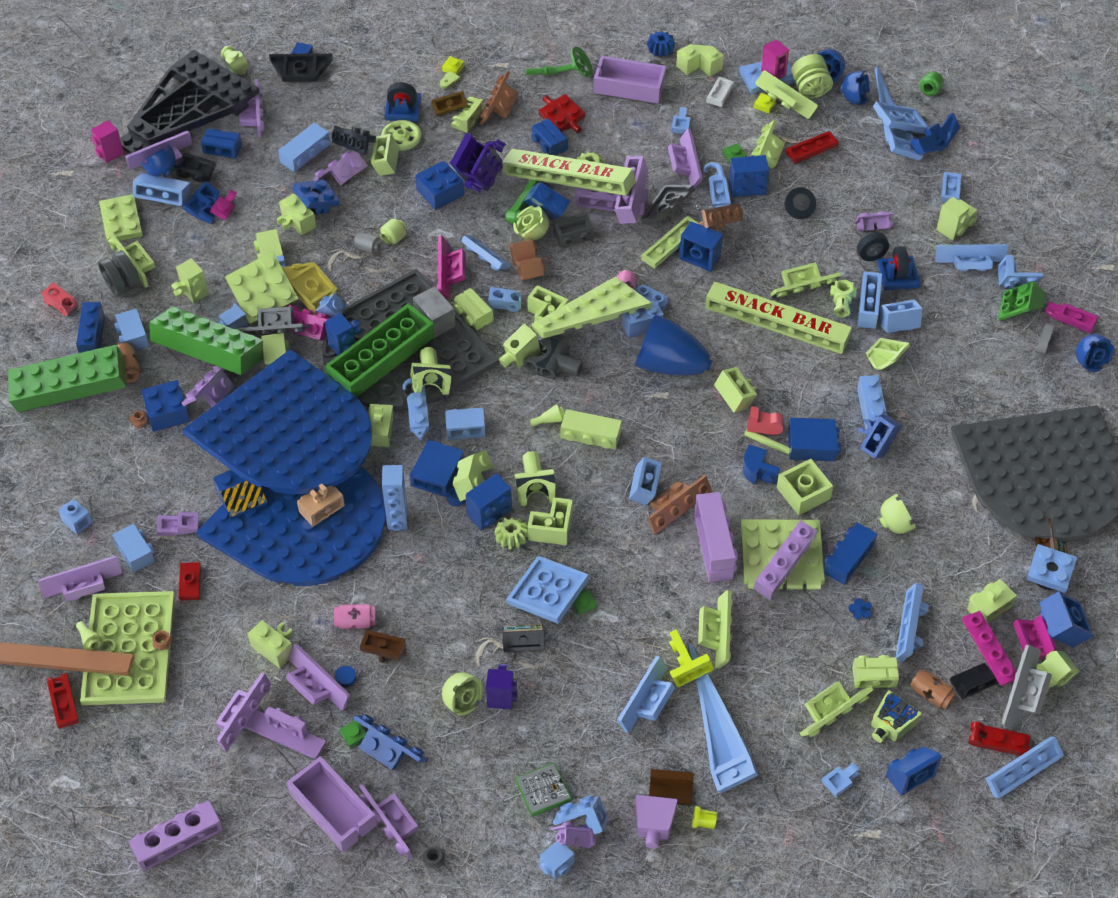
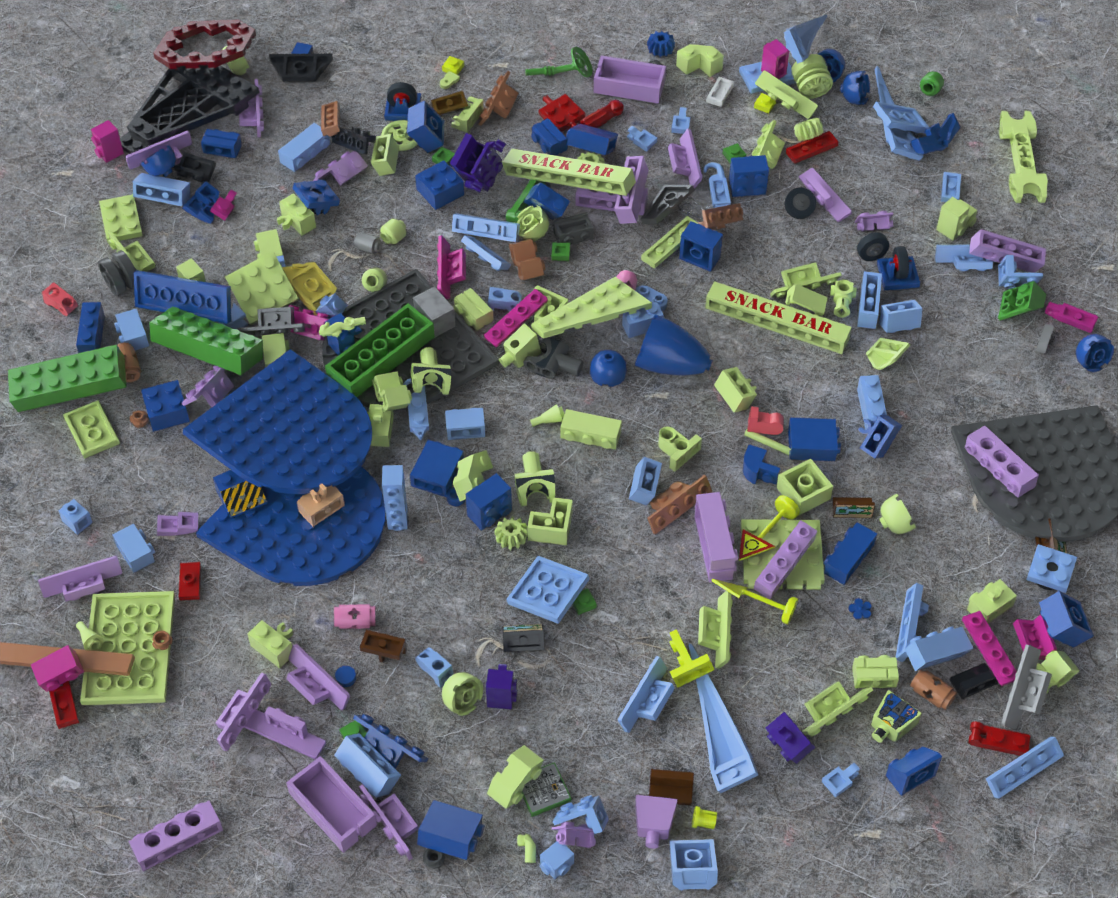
(57, 668): none -> dark pink brick
(91, 429): none -> yellowish green tile
(201, 298): none -> blue plate
(236, 45): none -> dark red plate
(330, 119): none -> nougat plate
(335, 329): none -> yellowish green animal
(367, 765): none -> light blue brick
(374, 279): none -> yellowish green head
(391, 391): none -> yellowish green brick
(425, 126): none -> blue brick
(435, 666): none -> light blue leg
(443, 155): none -> bright green plate
(450, 830): none -> blue brick
(485, 227): none -> light blue hinge
(508, 786): none -> yellowish green brick
(515, 318): none -> dark pink bracket
(530, 847): none -> yellowish green arm
(560, 251): none -> bright green plate
(592, 139): none -> blue brick
(604, 114): none -> red piece
(608, 368): none -> blue cylinder
(642, 139): none -> light blue plate
(678, 447): none -> yellowish green tile
(693, 864): none -> light blue slope
(738, 591): none -> neon yellow piece
(753, 545): none -> neon yellow piece
(789, 737): none -> dark purple brick
(800, 38): none -> light blue plate
(807, 299): none -> yellowish green hinge
(808, 129): none -> yellowish green gear
(825, 195): none -> lavender bracket
(852, 507): none -> panel
(938, 647): none -> light blue brick
(996, 247): none -> lavender brick
(1001, 461): none -> lavender brick
(1025, 178): none -> yellowish green piece

